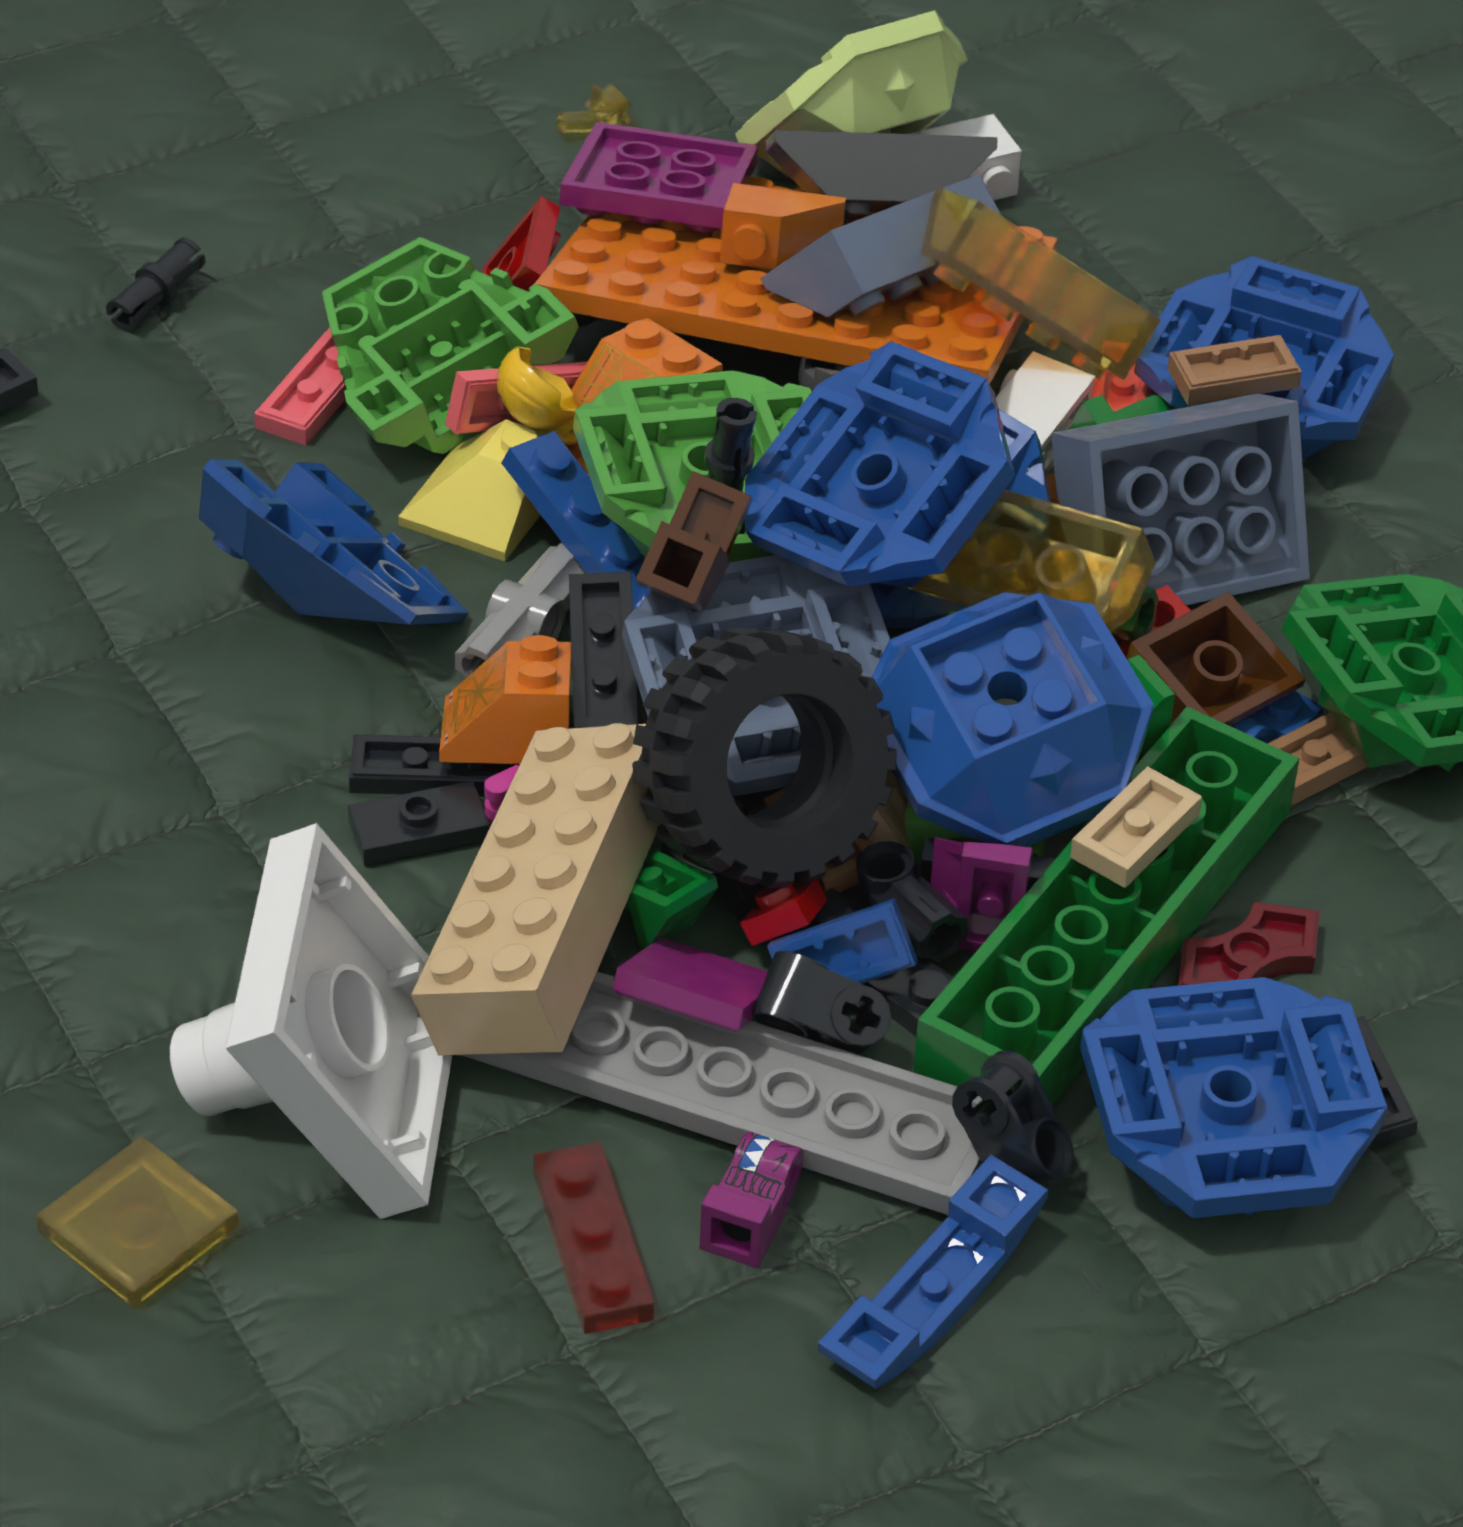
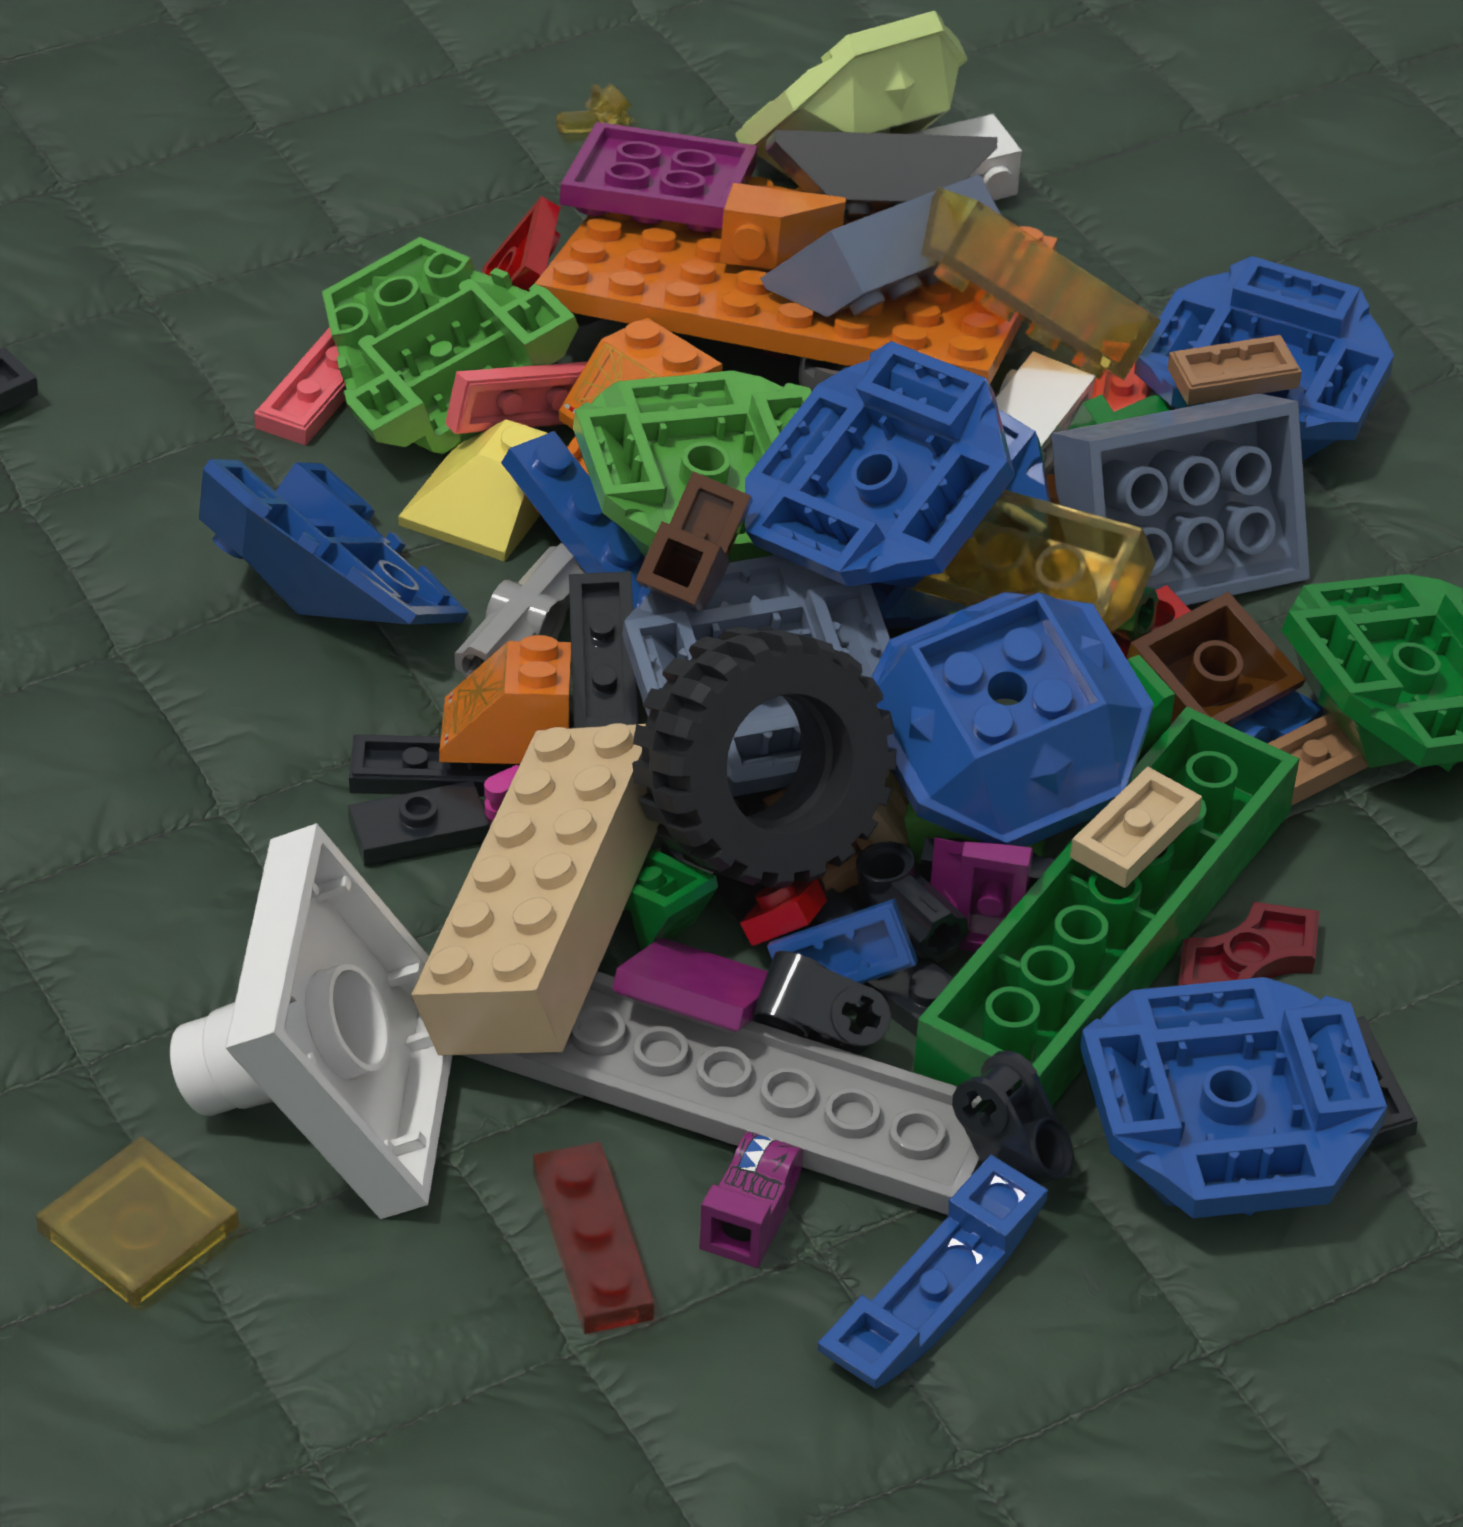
(155, 284): black pin -> none
(536, 395): yellow hair -> none
(730, 453): black pin -> none

